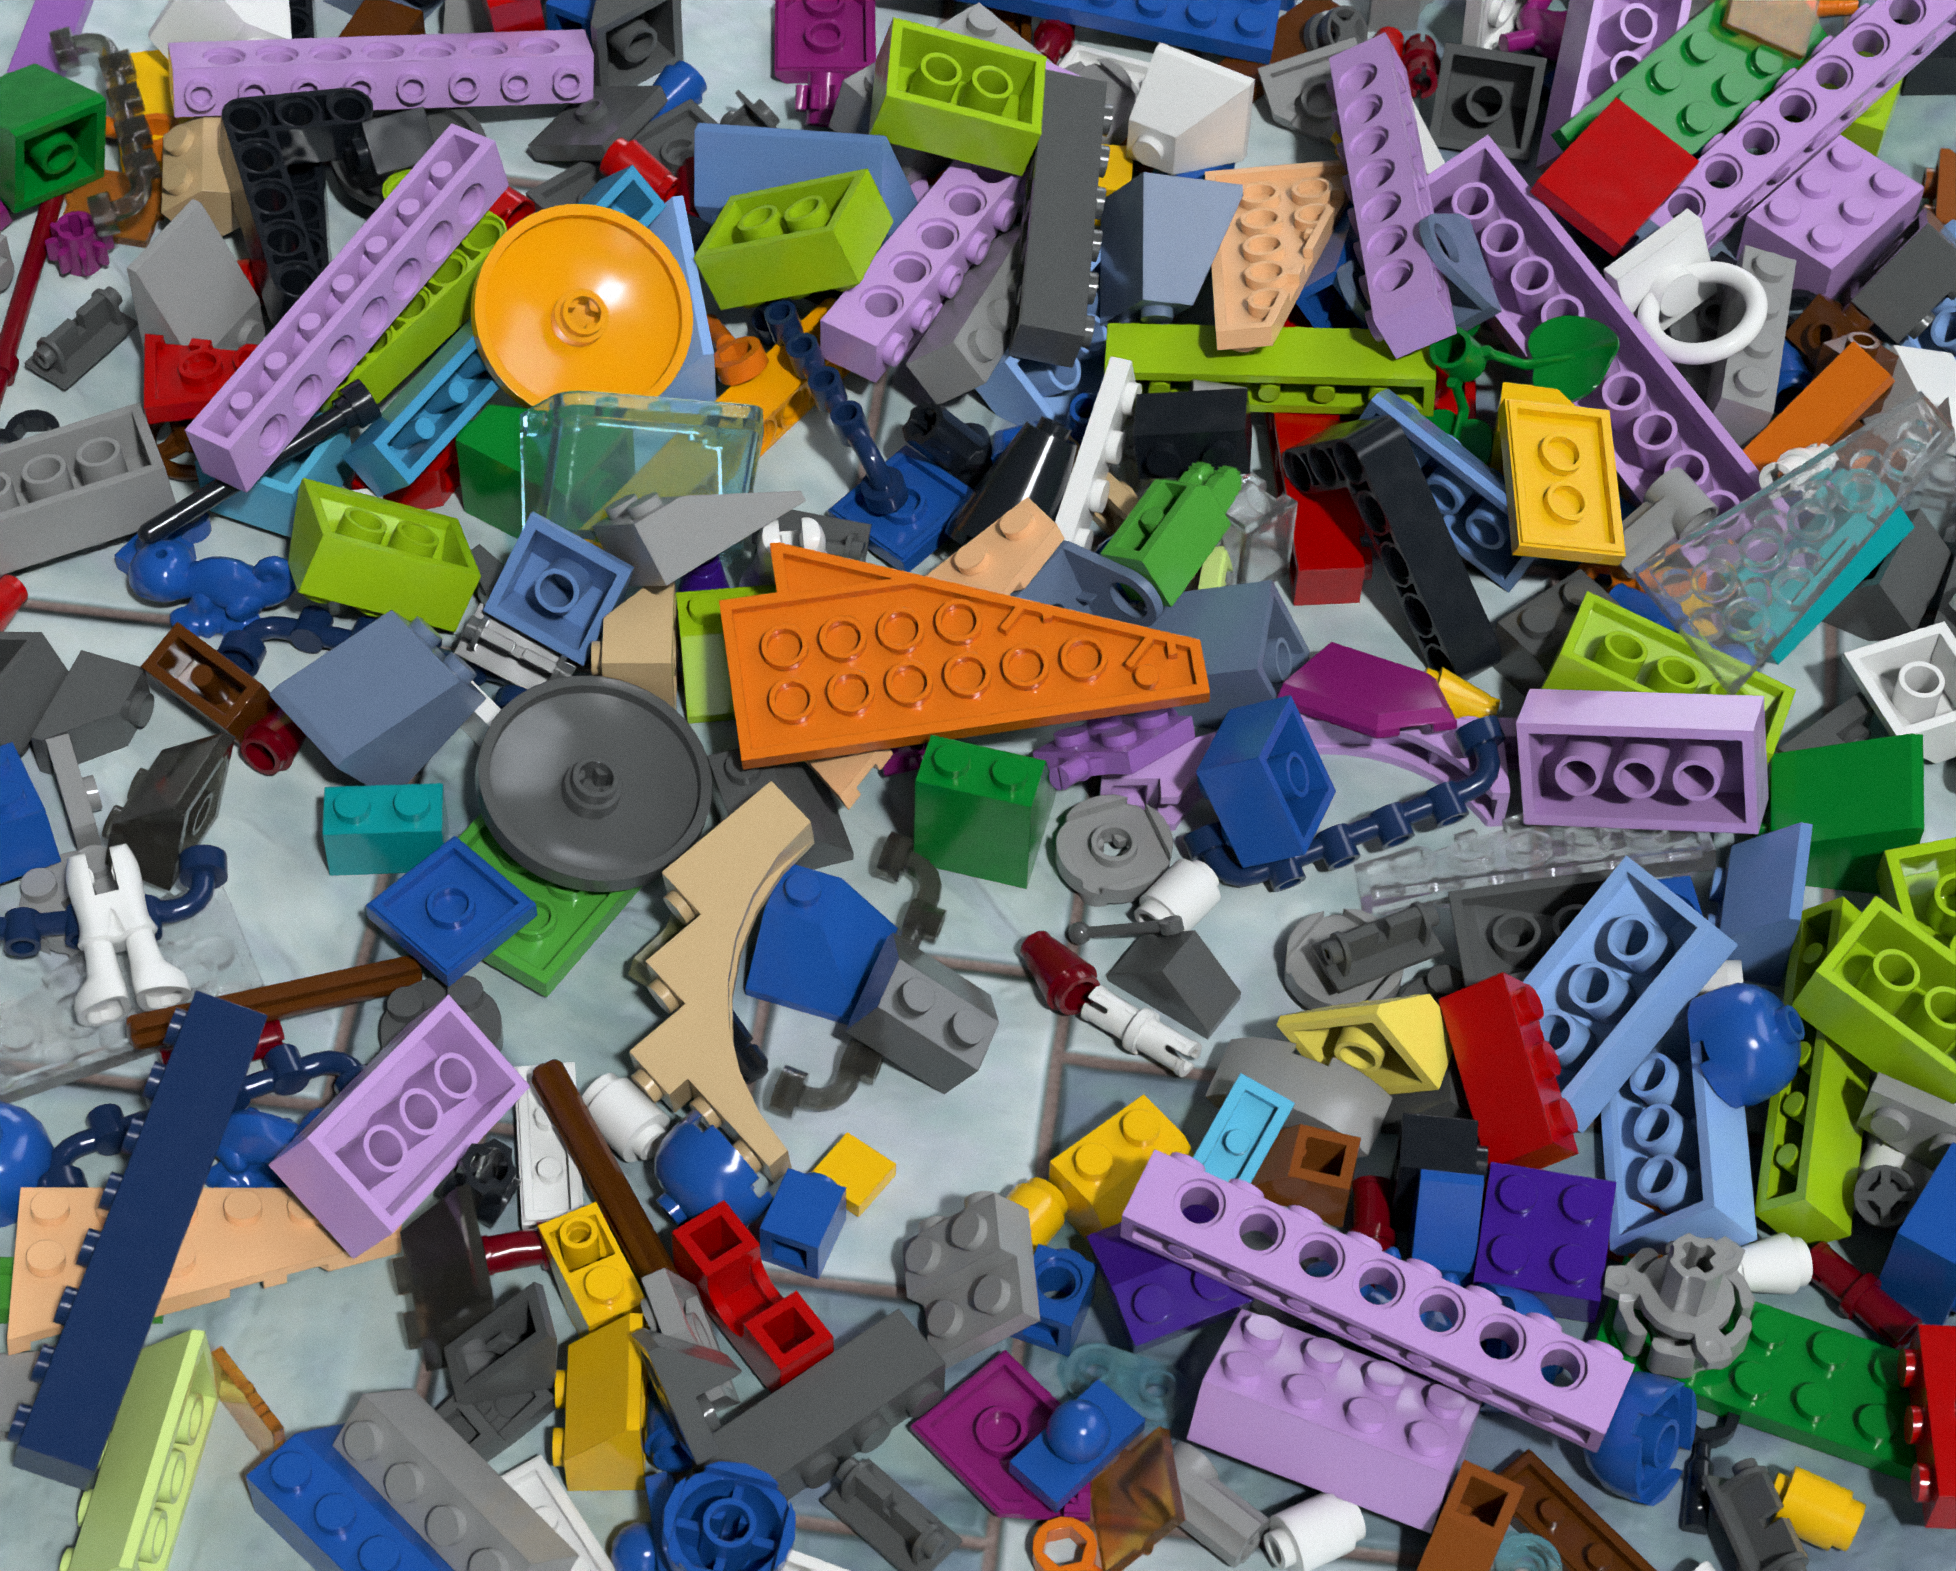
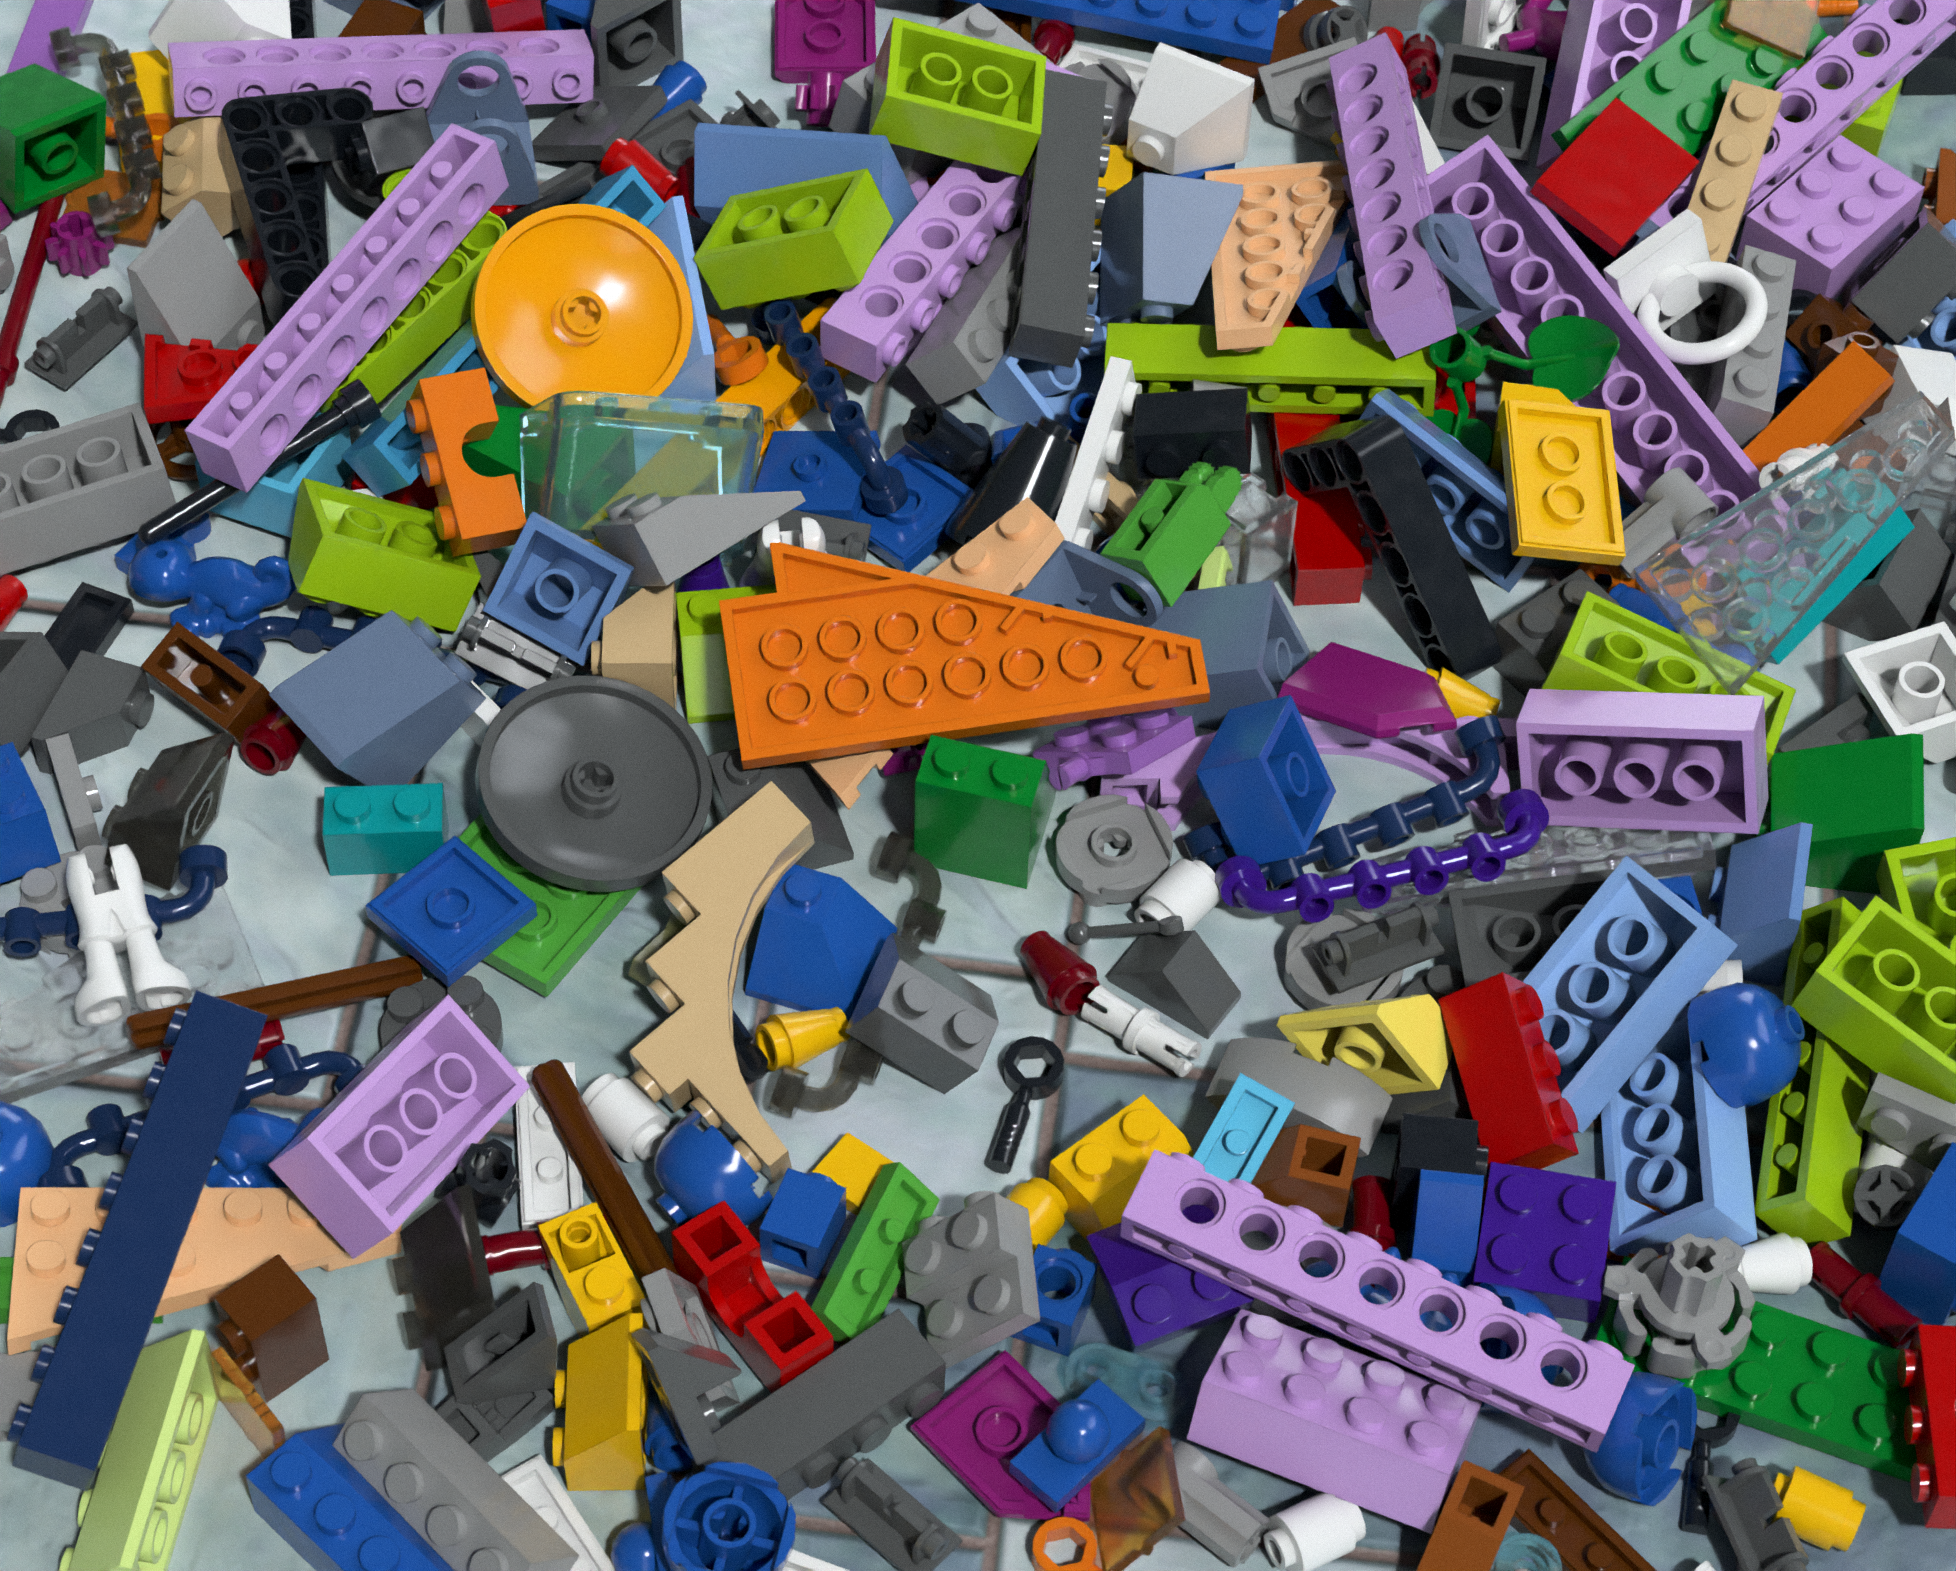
(88, 623): none -> black tile
(271, 1328): none -> reddish brown brick
(473, 509): none -> orange arch
(493, 113): none -> sand blue hose
(557, 198): none -> black tyre
(800, 1036): none -> yellow cone
(817, 467): none -> blue plate
(873, 1254): none -> bright green plate
(1025, 1089): none -> black piece
(1519, 813): none -> dark purple bar
(1733, 163): none -> tan plate

